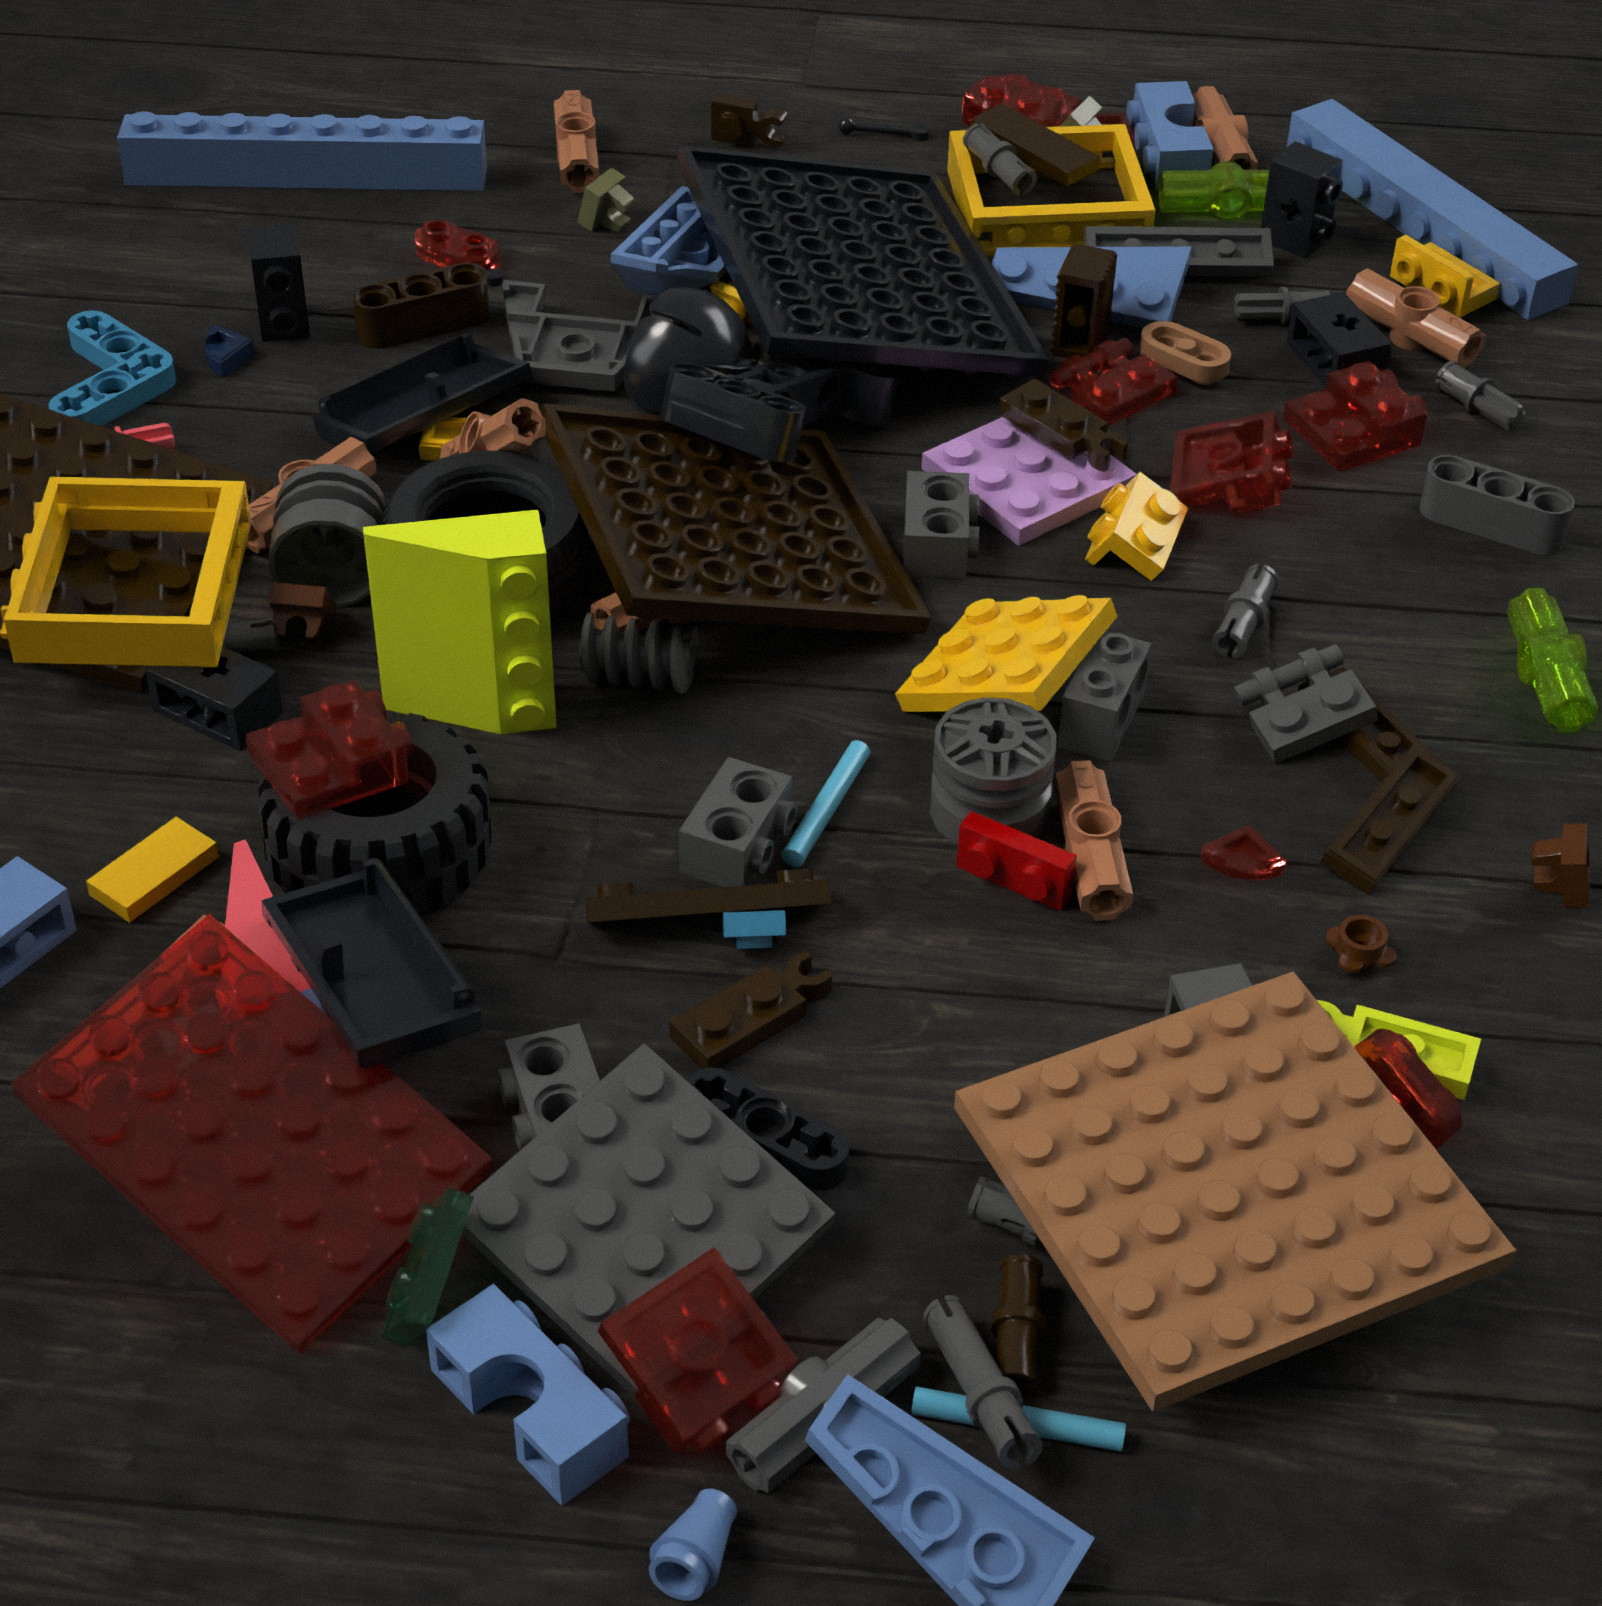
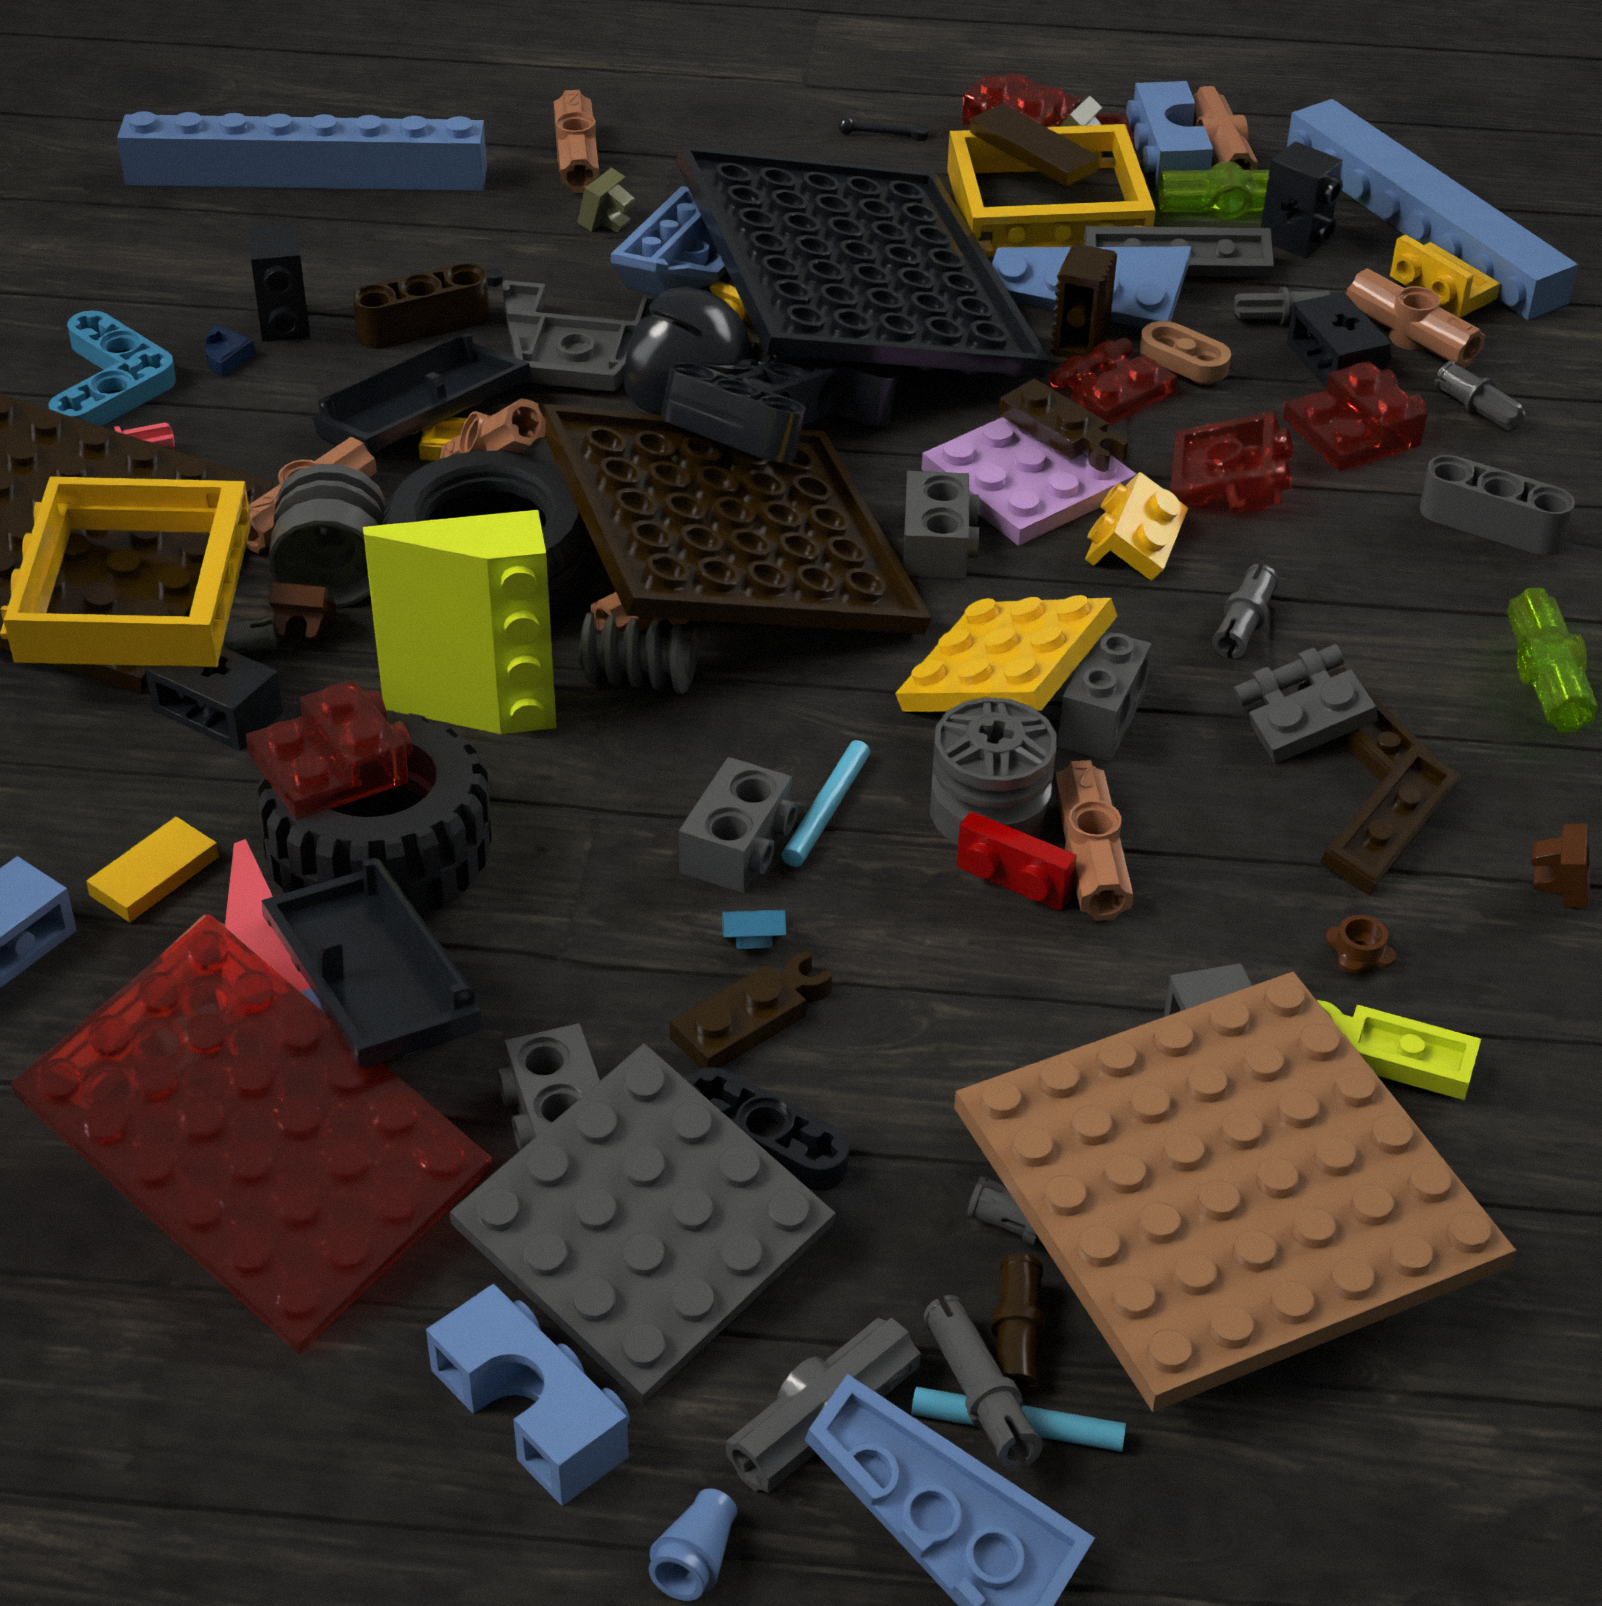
(420, 1284): clear green plate -> none
(448, 245): clear red plate -> none
(698, 1352): clear red plate -> none
(739, 122): dark brown plate -> none
(793, 889): dark brown plate -> none
(1000, 159): dark grey pin -> none
(1243, 855): clear red tile -> none
(1412, 1084): clear red plate -> none

